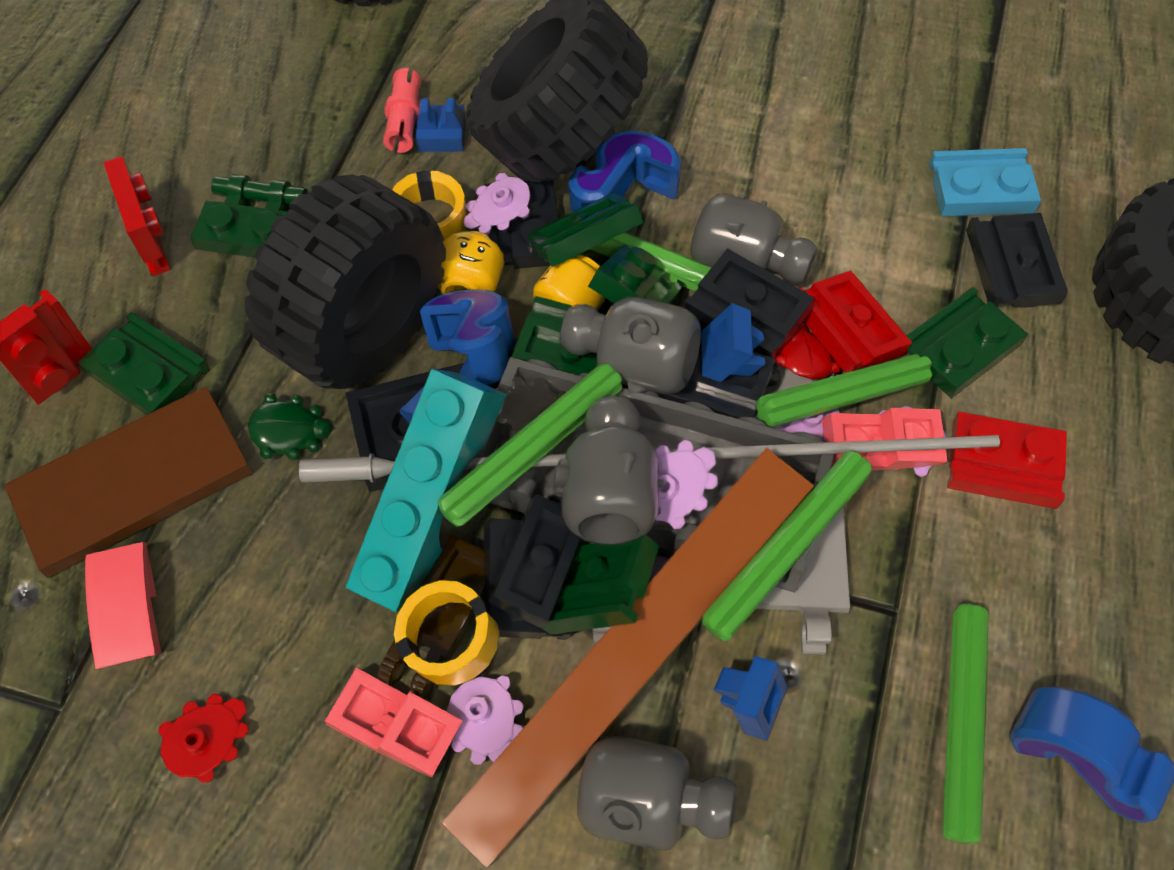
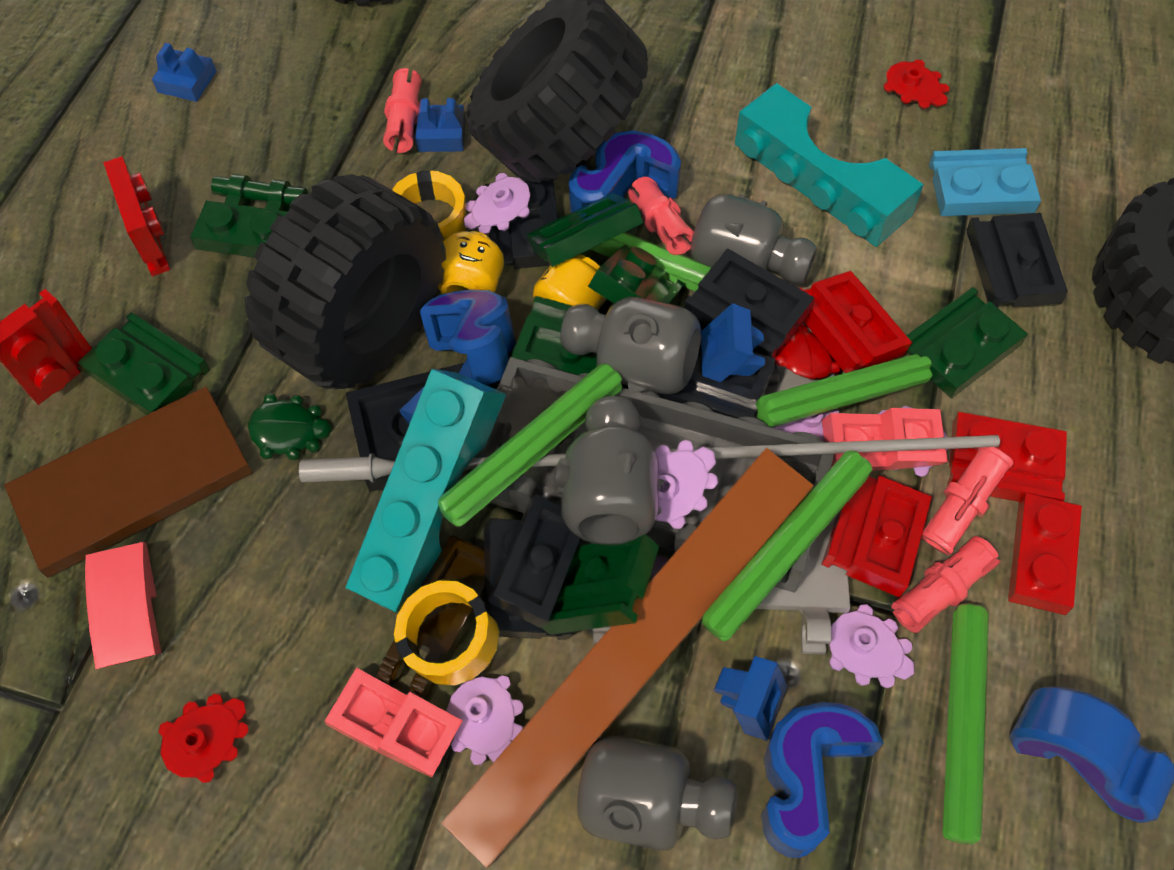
(182, 73): none -> blue tile
(661, 215): none -> coral pin
(797, 773): none -> blue animal
(865, 197): none -> teal arch
(869, 648): none -> lavender piece
(879, 534): none -> red plate
(916, 84): none -> red piece
(945, 584): none -> coral pin
(966, 499): none -> coral pin
(1045, 554): none -> red plate

